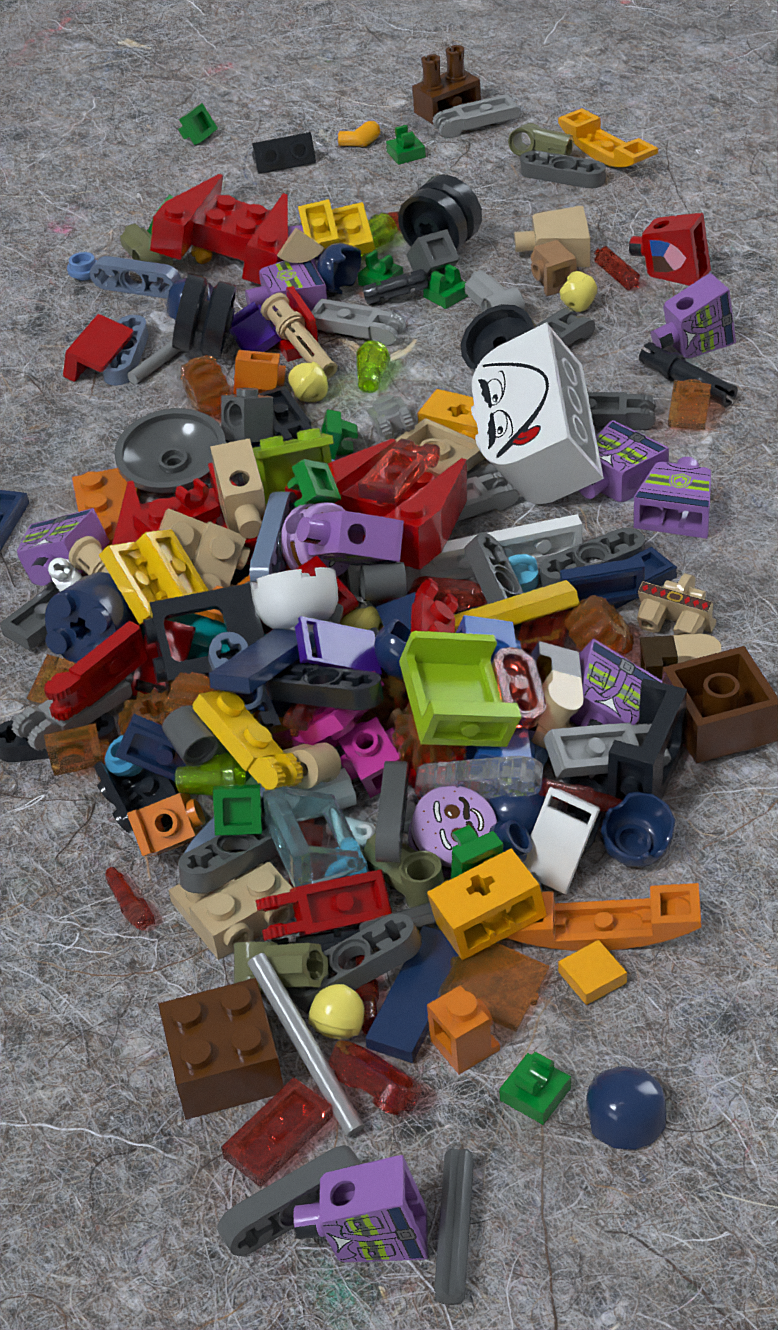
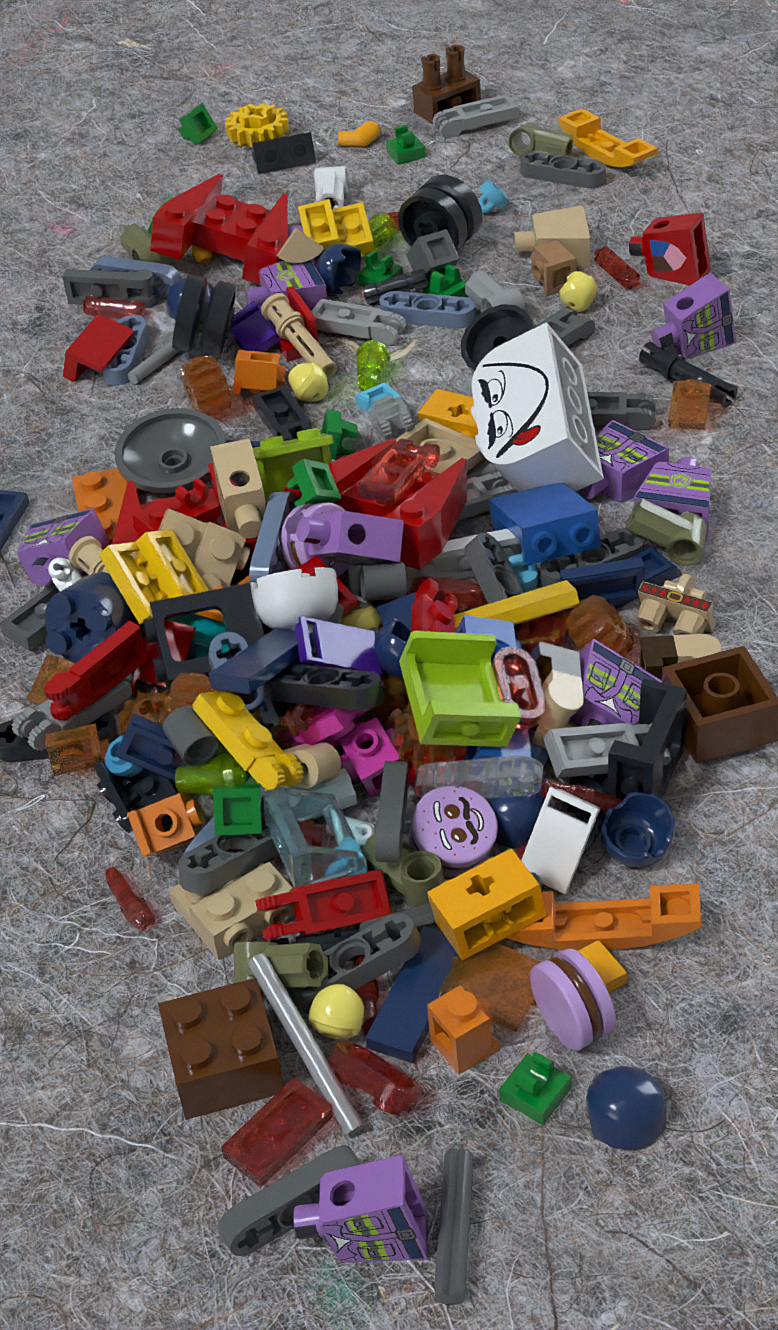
(80, 265): medium blue plate -> none
(109, 284): none -> dark grey plate
(112, 307): none -> clear red axle
(247, 415): dark grey brick -> none
(256, 124): none -> yellow gear
(331, 184): none -> white piece
(366, 398): none -> medium azure tile
(443, 312): none -> sand blue beam
(473, 849): green tile -> none
(494, 194): none -> medium azure tile
(513, 836): dark blue plate -> none
(547, 521): none -> blue panel
(573, 999): none -> lavender head
(680, 534): none -> olive piece

